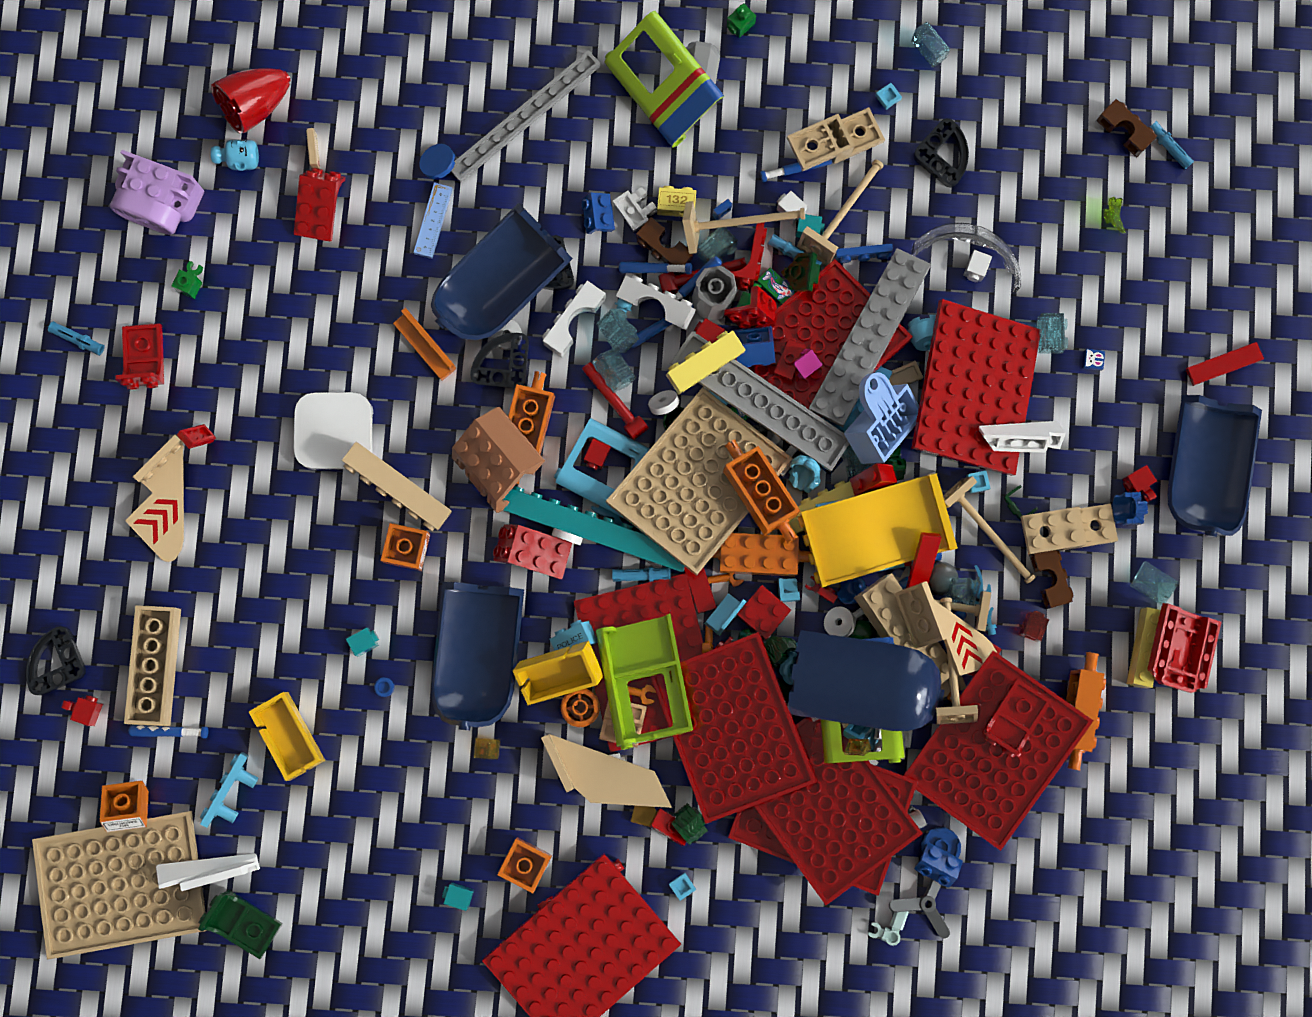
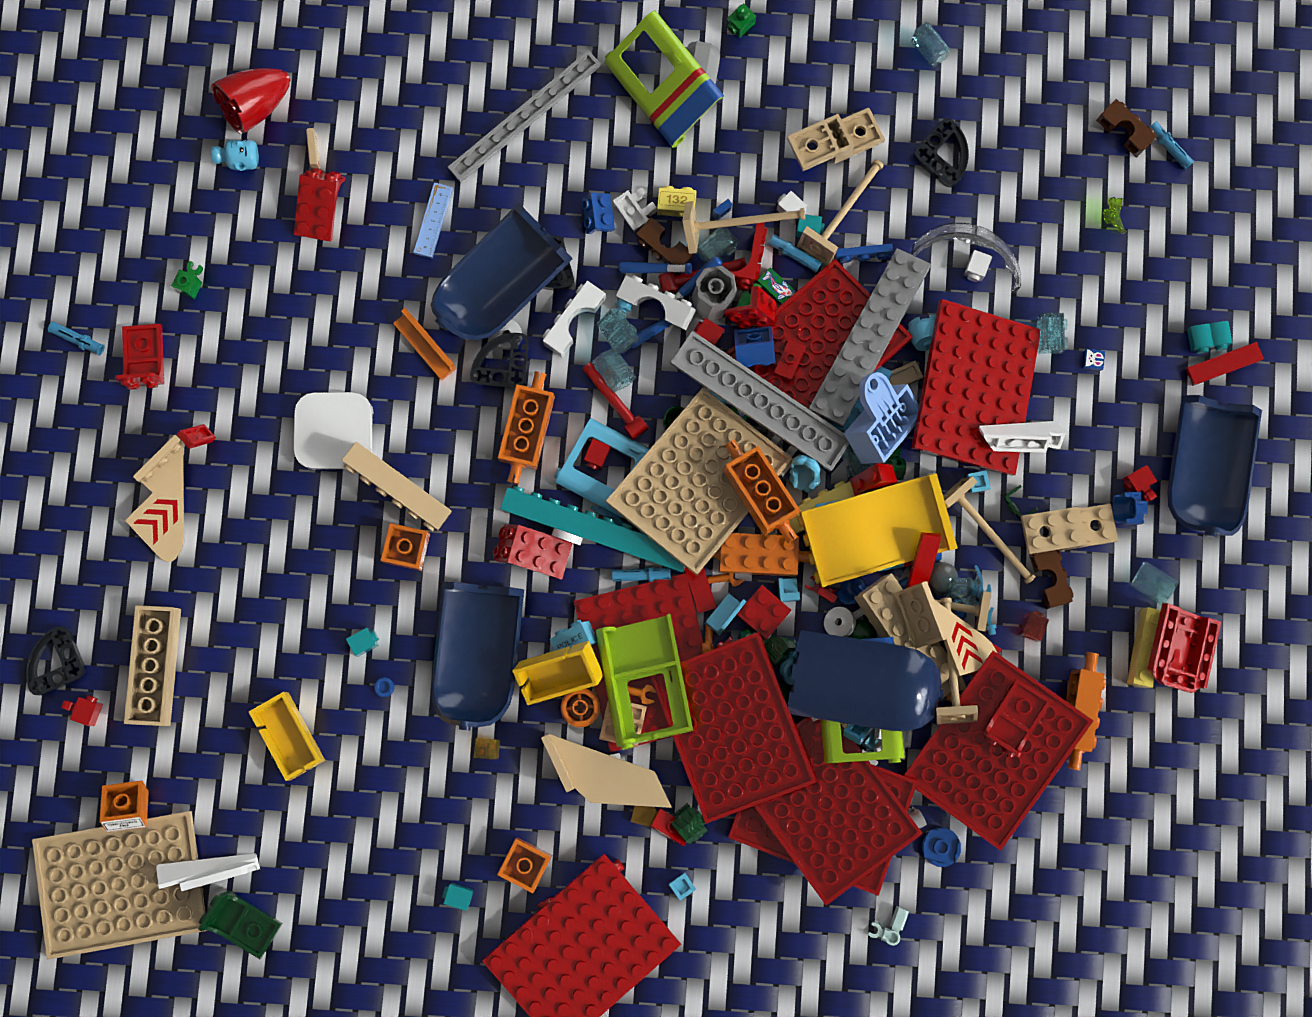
(154, 194): lavender brick -> none
(165, 731): blue piece -> none
(227, 780): medium azure plate -> none
(437, 161): blue tile -> none
(495, 456): nougat slope -> none
(663, 402): white piece -> none
(705, 362): light yellow brick -> none
(789, 169): blue piece -> none
(802, 272): dark green plate -> none
(807, 363): dark pink panel -> none
(857, 747): clear yellow slope -> none
(888, 96): medium azure plate -> none
(930, 910): dark grey piece -> none
(938, 865): blue bracket -> none
(1209, 336): none -> teal brick

